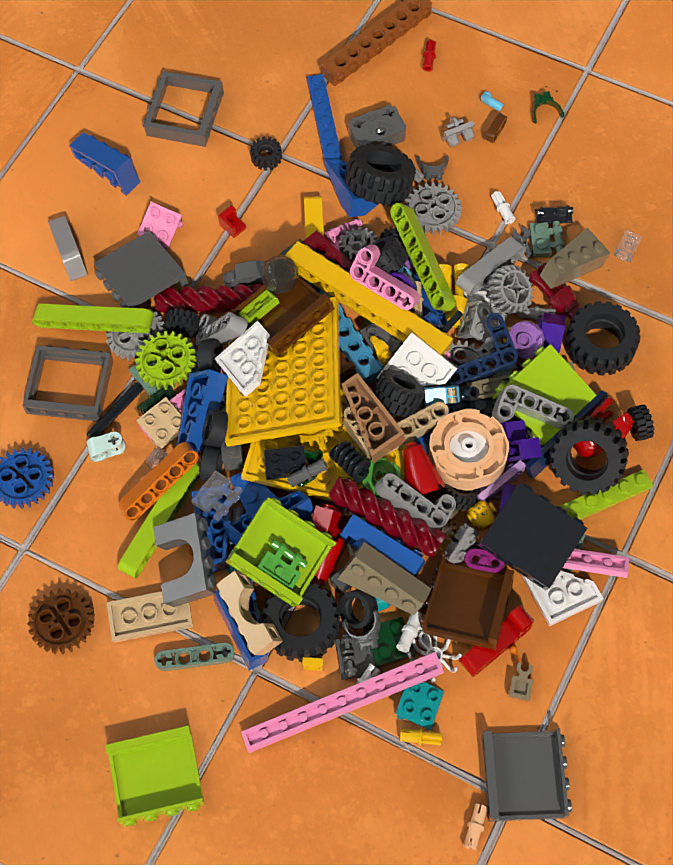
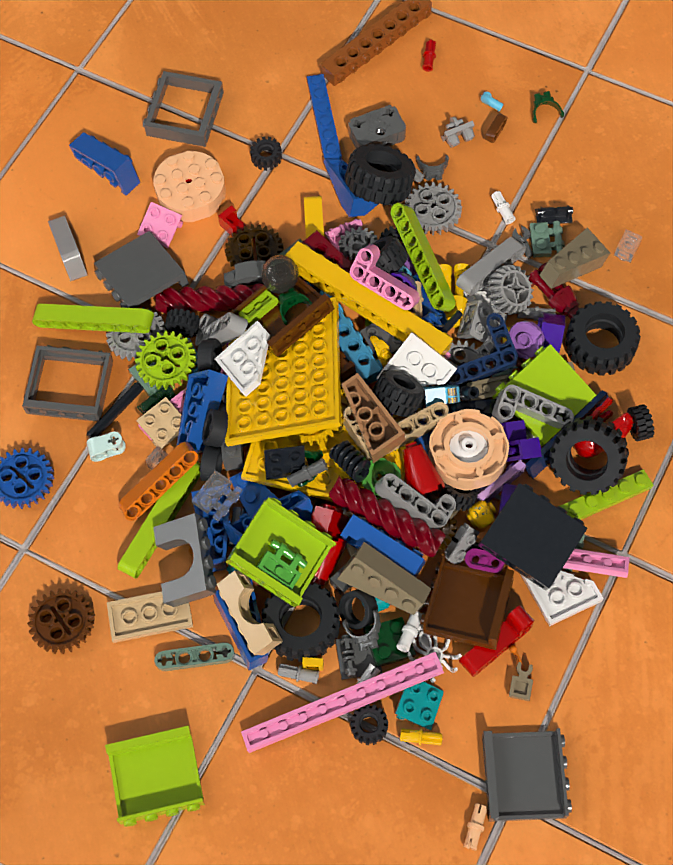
(190, 185): none -> light nougat piece
(240, 248): none -> dark brown gear
(290, 299): none -> dark green helmet
(298, 673): none -> light grey axle
(369, 737): none -> black tyre

